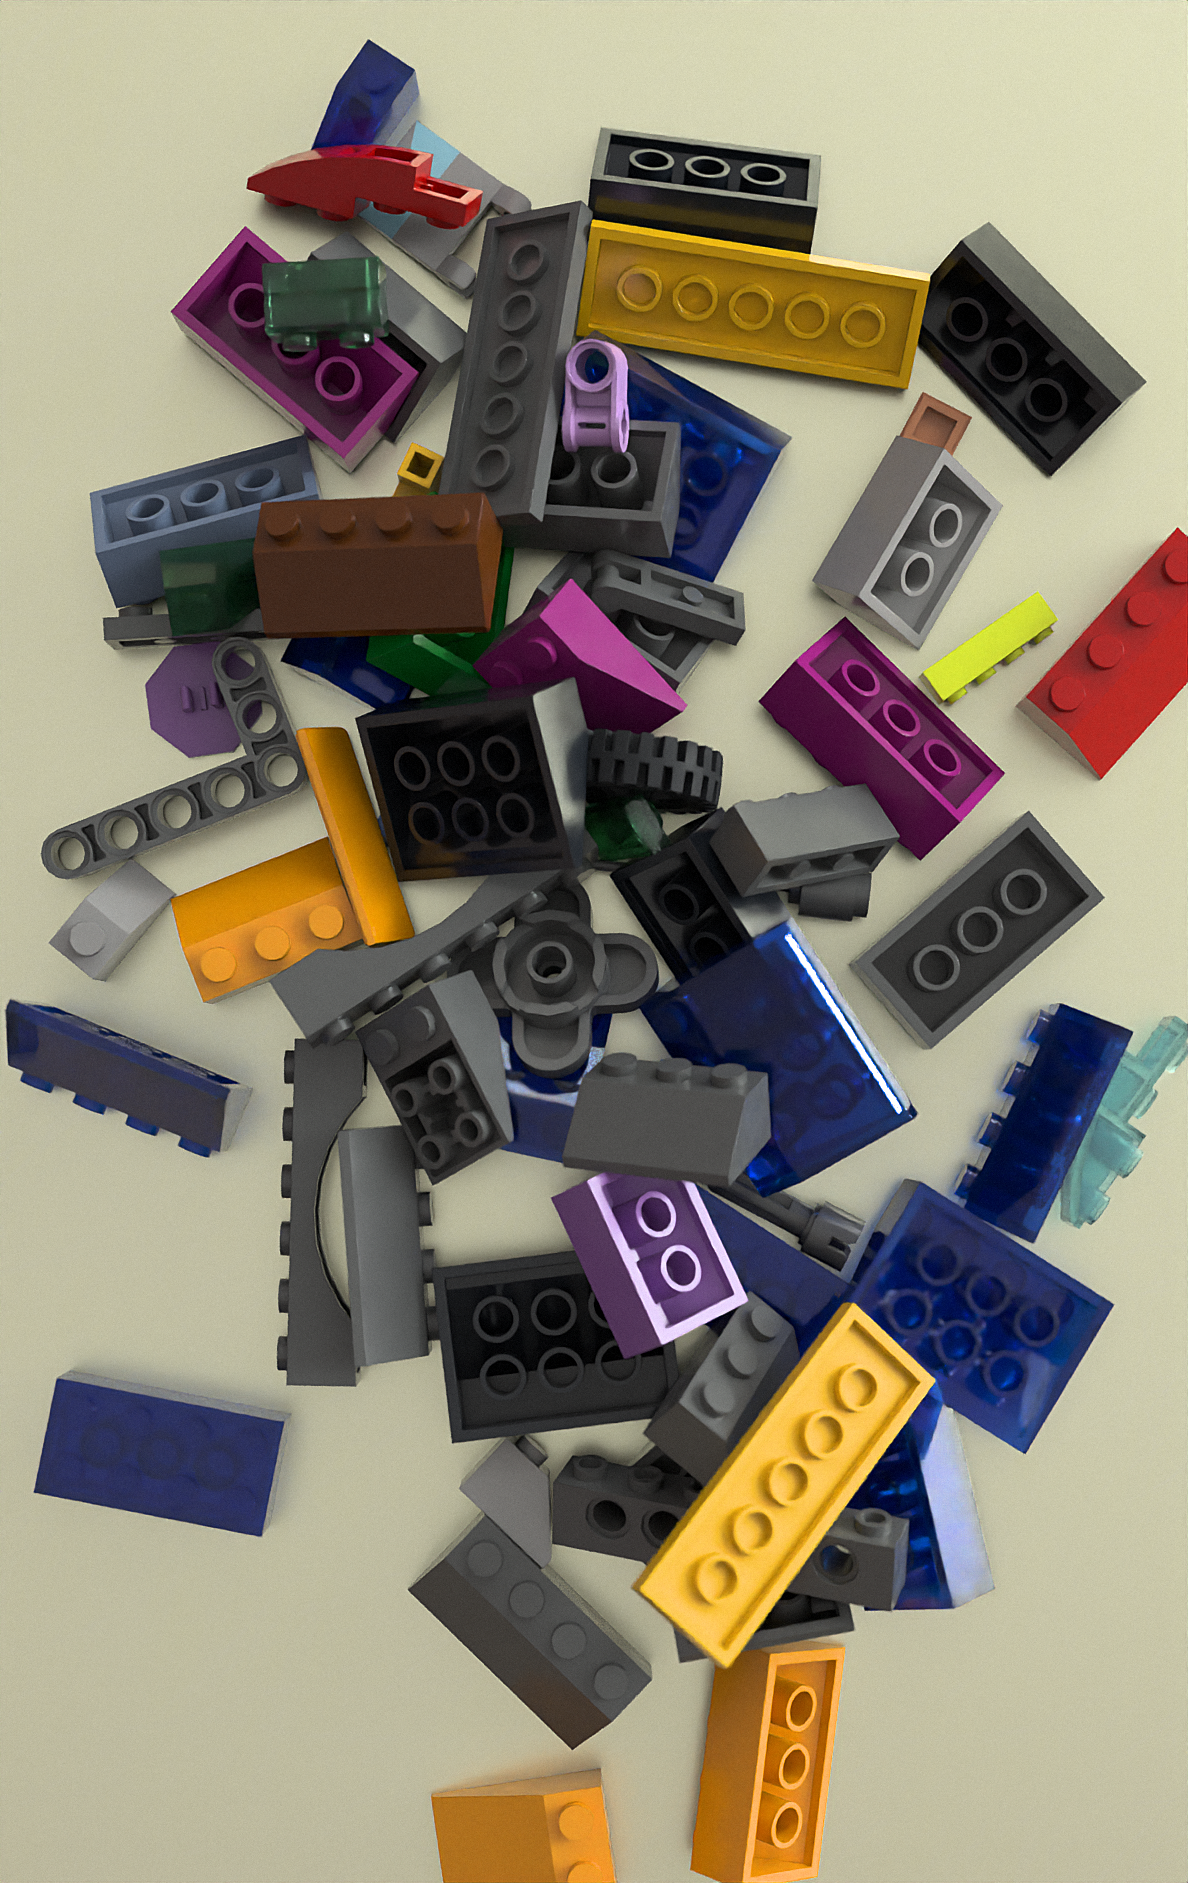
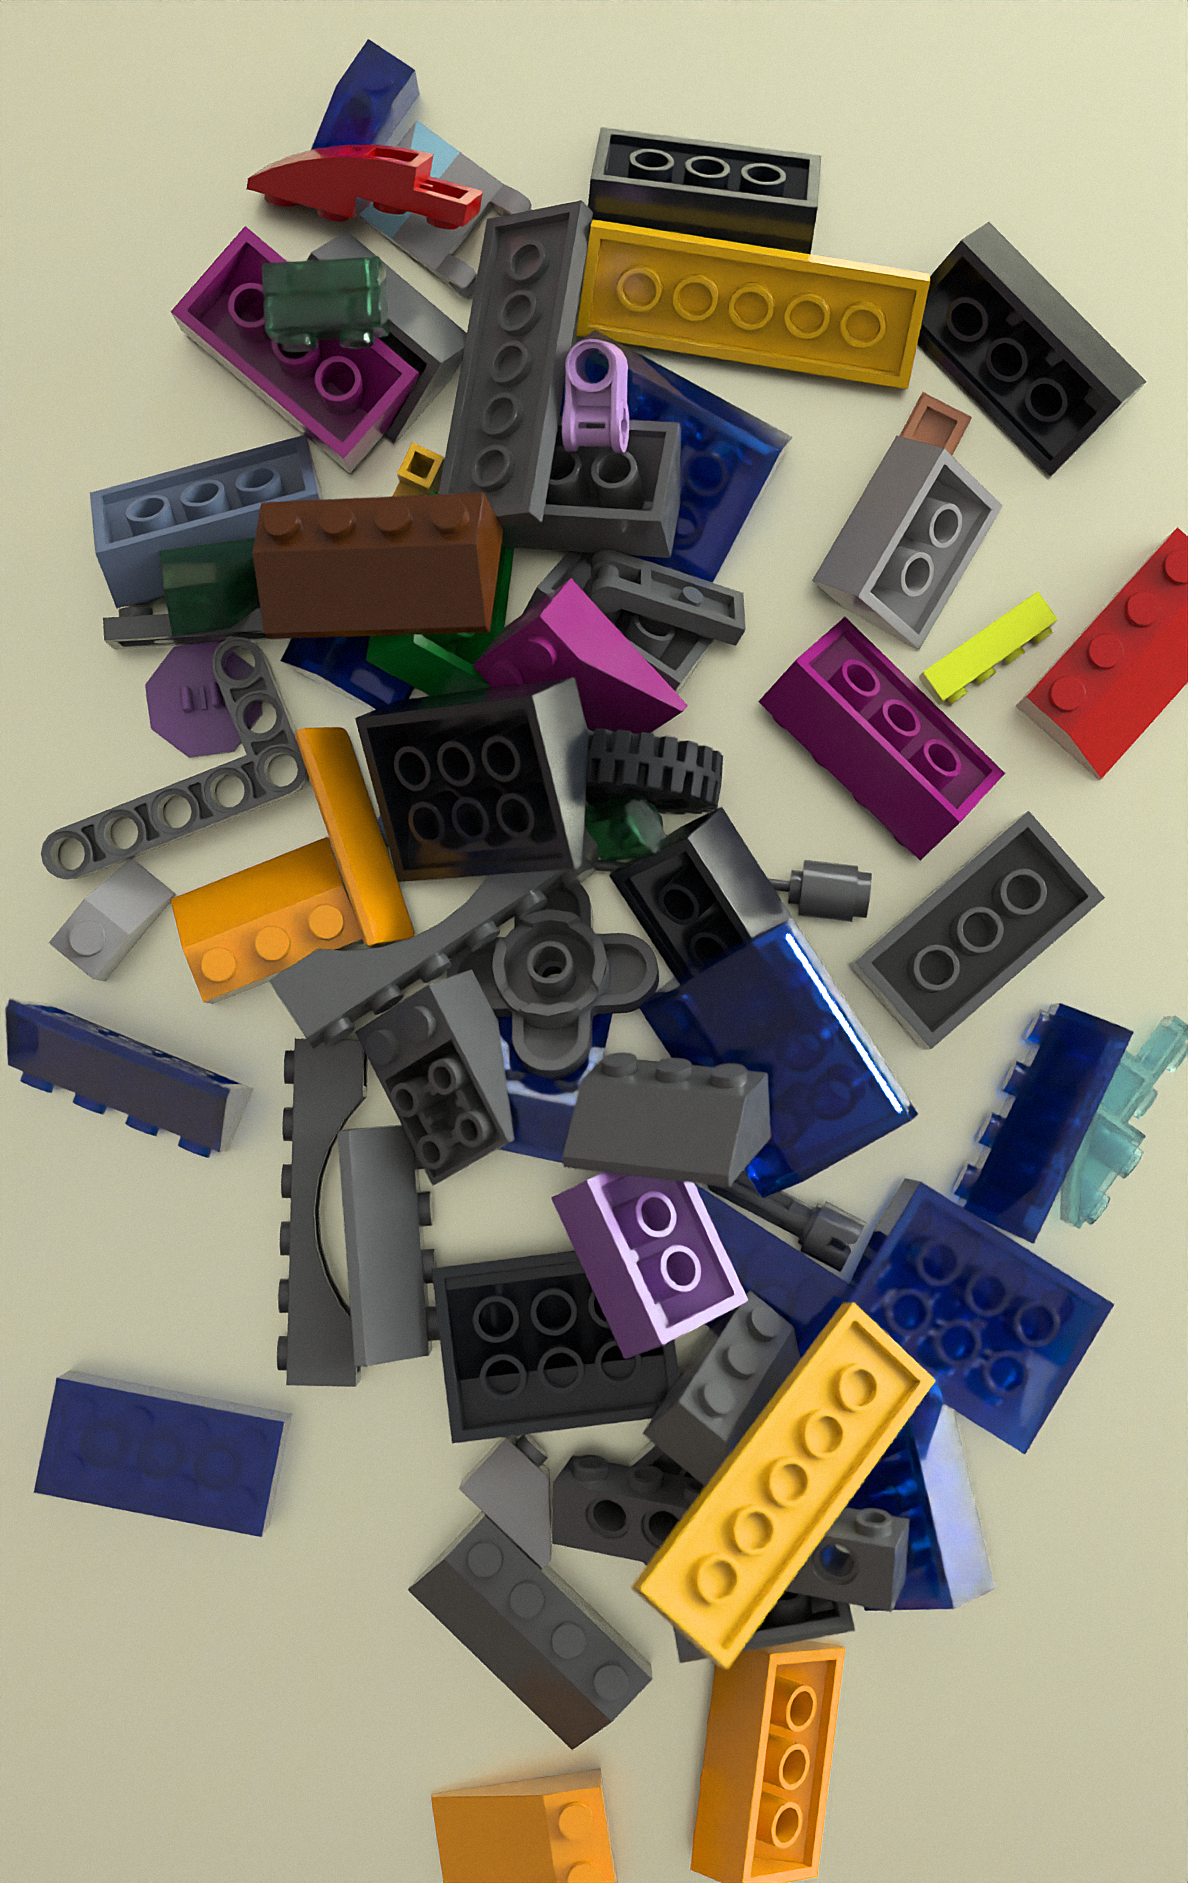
(803, 838): dark grey brick -> none

